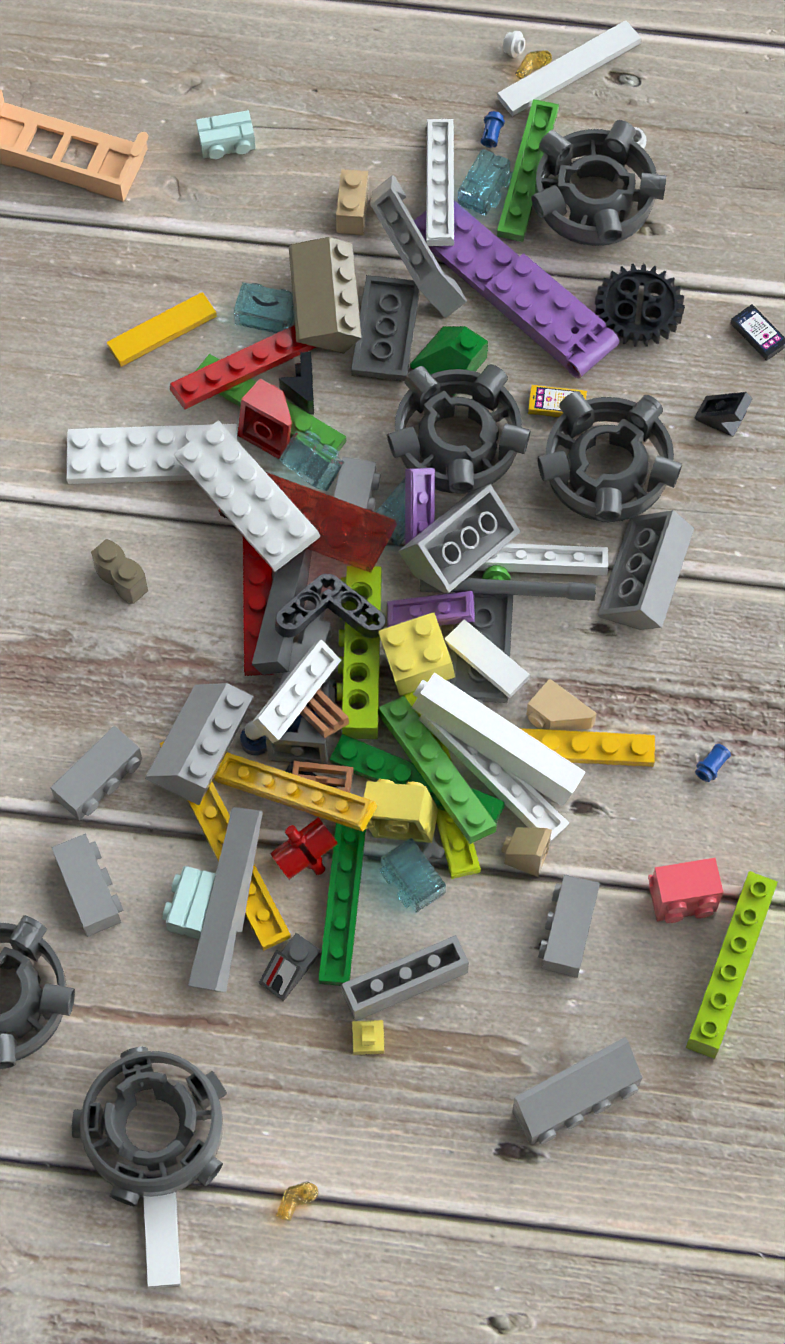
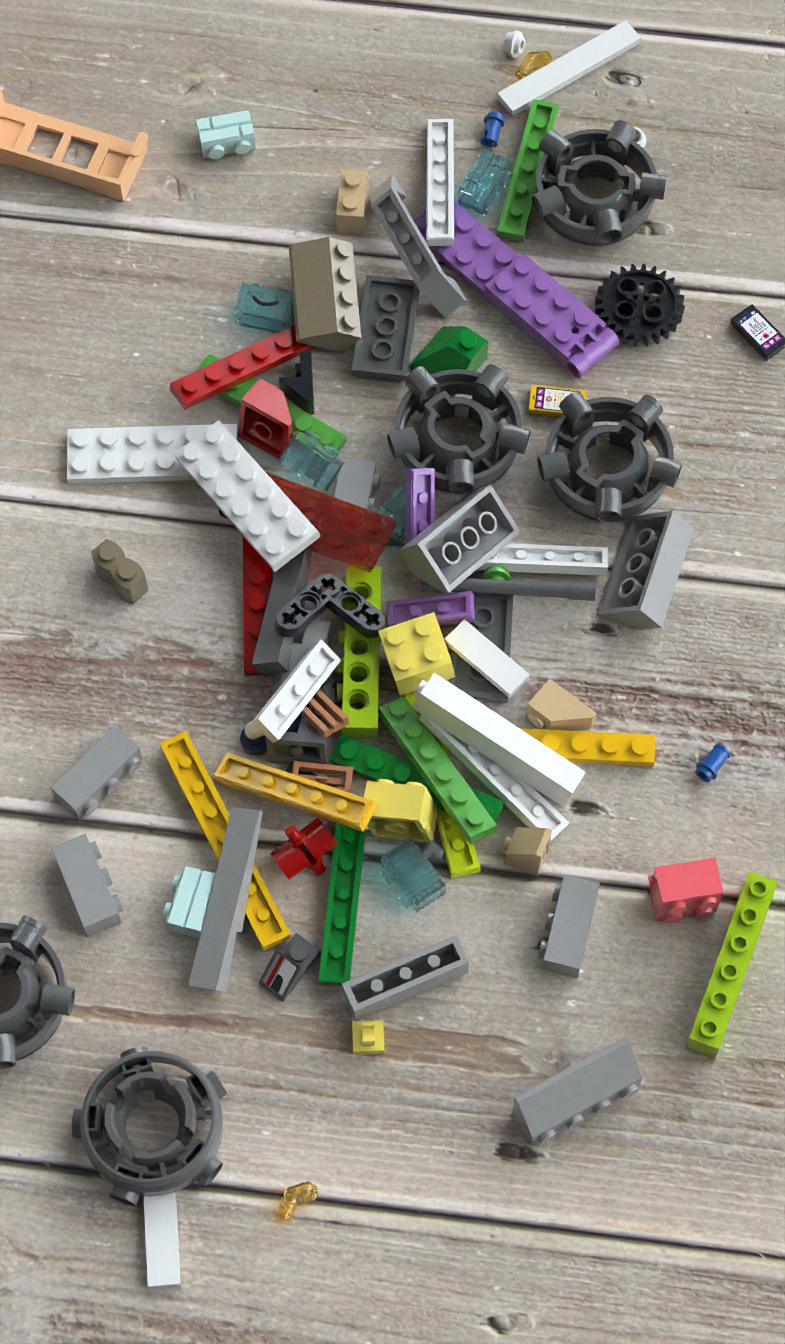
(161, 329): yellow tile -> none
(199, 740): light grey slope -> none
(724, 411): black slope -> none

